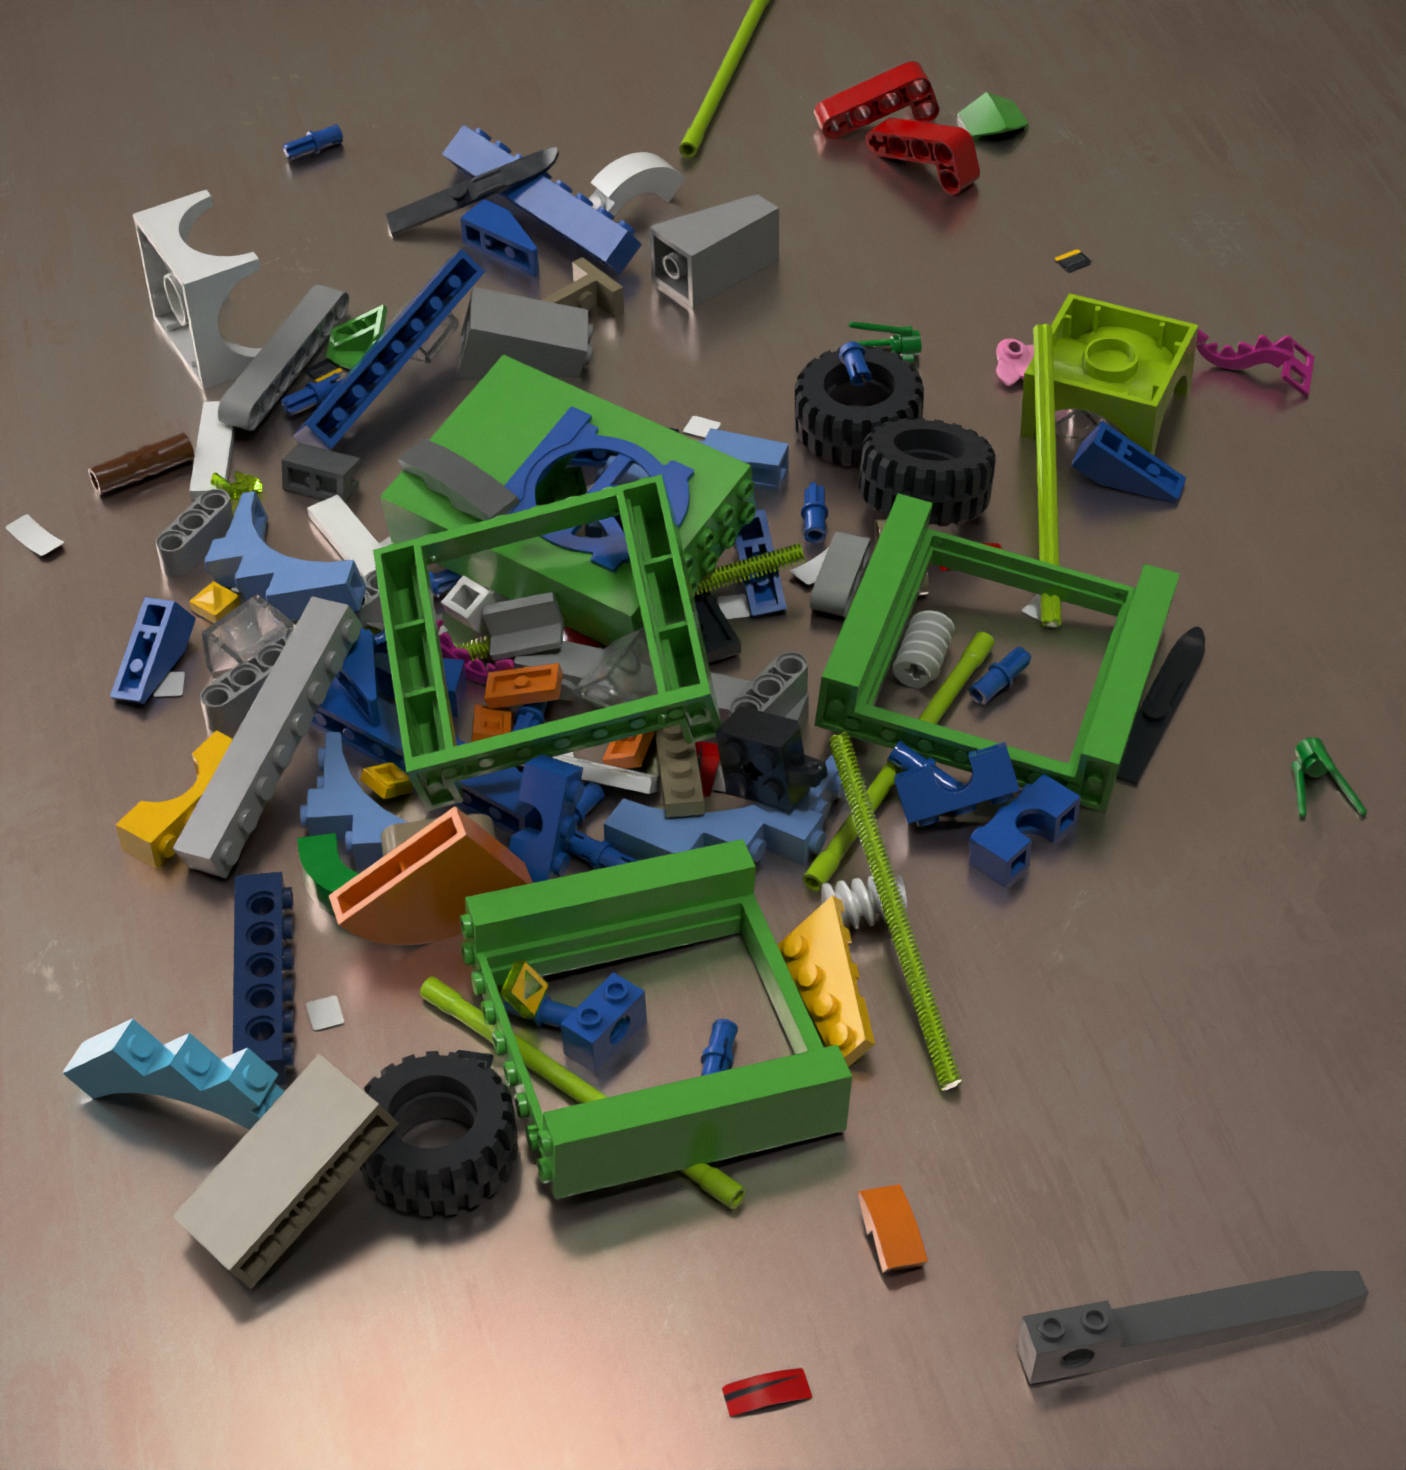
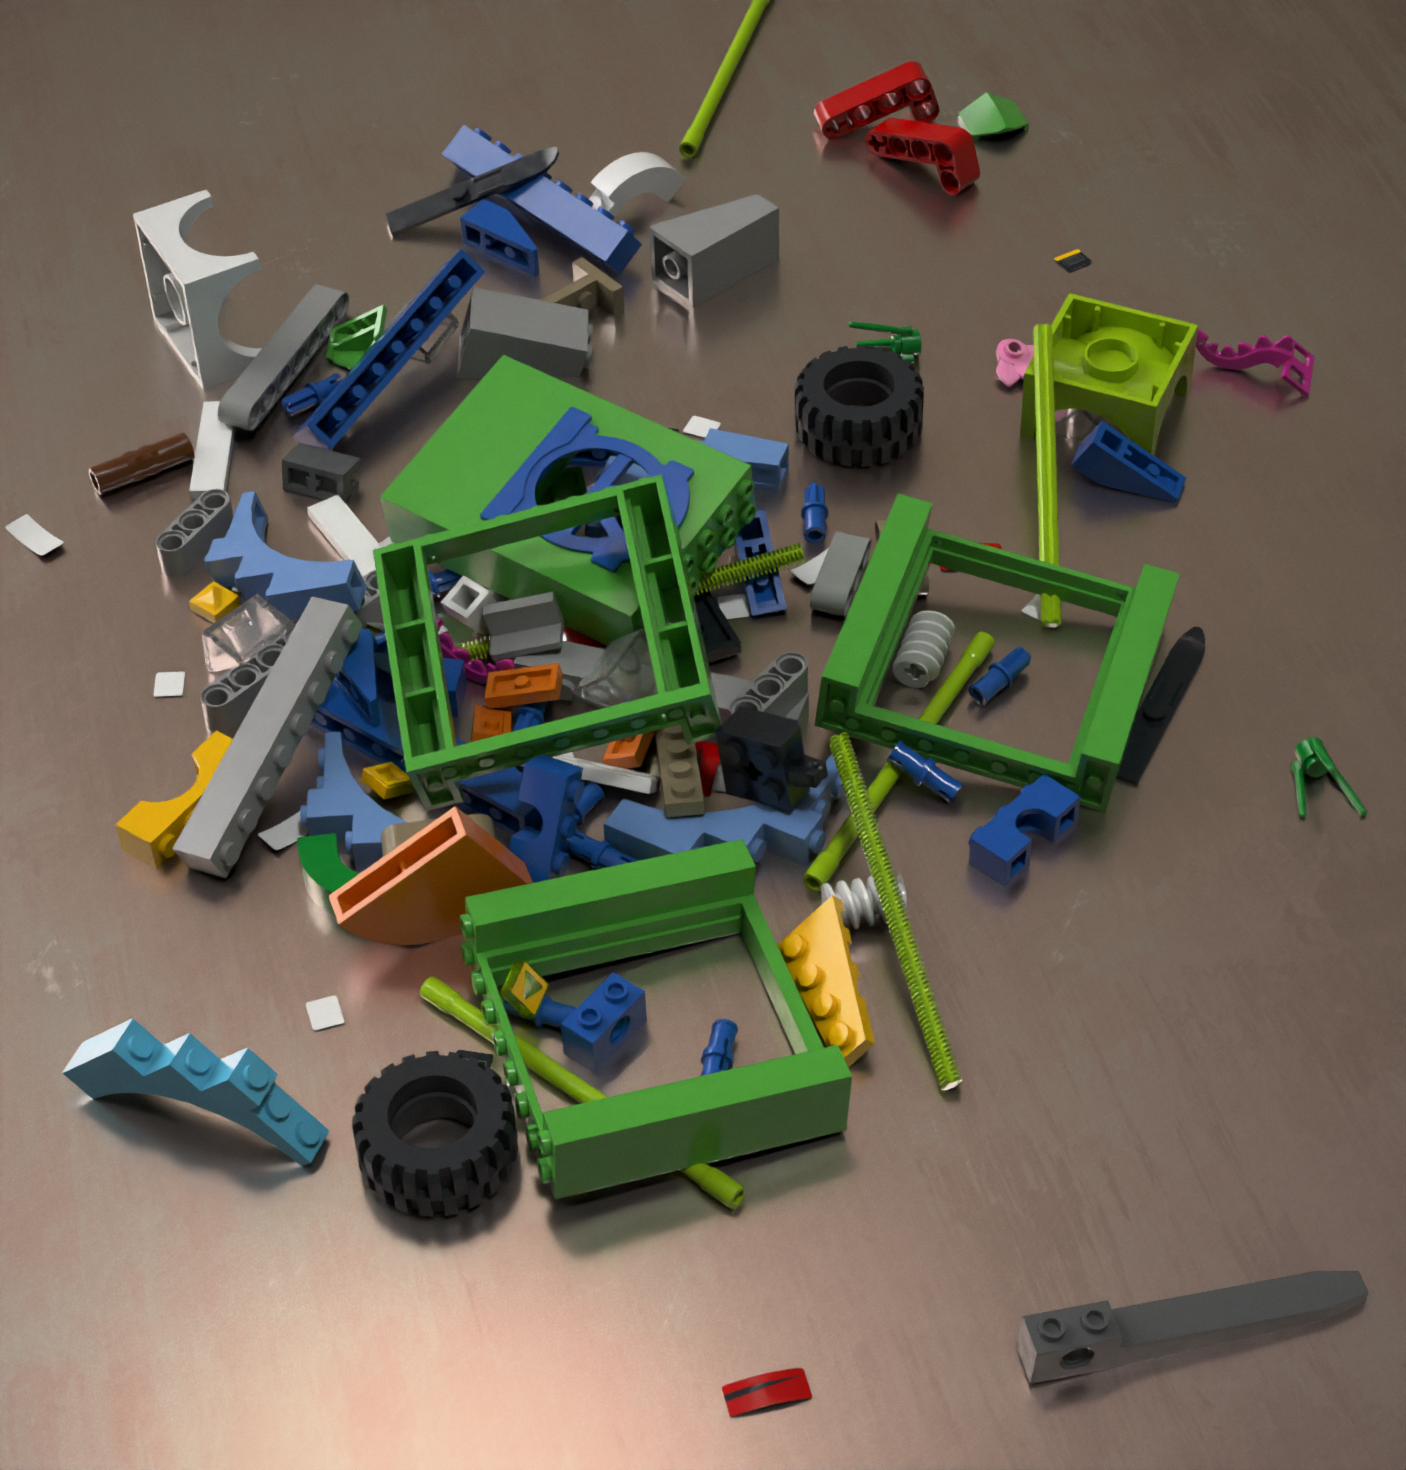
(153, 649): blue slope -> none
(243, 484): clear neon green piece -> none
(261, 970): dark blue brick -> none
(284, 833): none -> white sticker
(285, 1170): brick -> none
(313, 142): blue axle -> none
(322, 370): black sticker -> none
(458, 479): dark grey slope -> none
(853, 357): blue pin -> none
(893, 1227): orange slope -> none
(926, 797): blue arch -> none
(928, 463): black tyre -> none

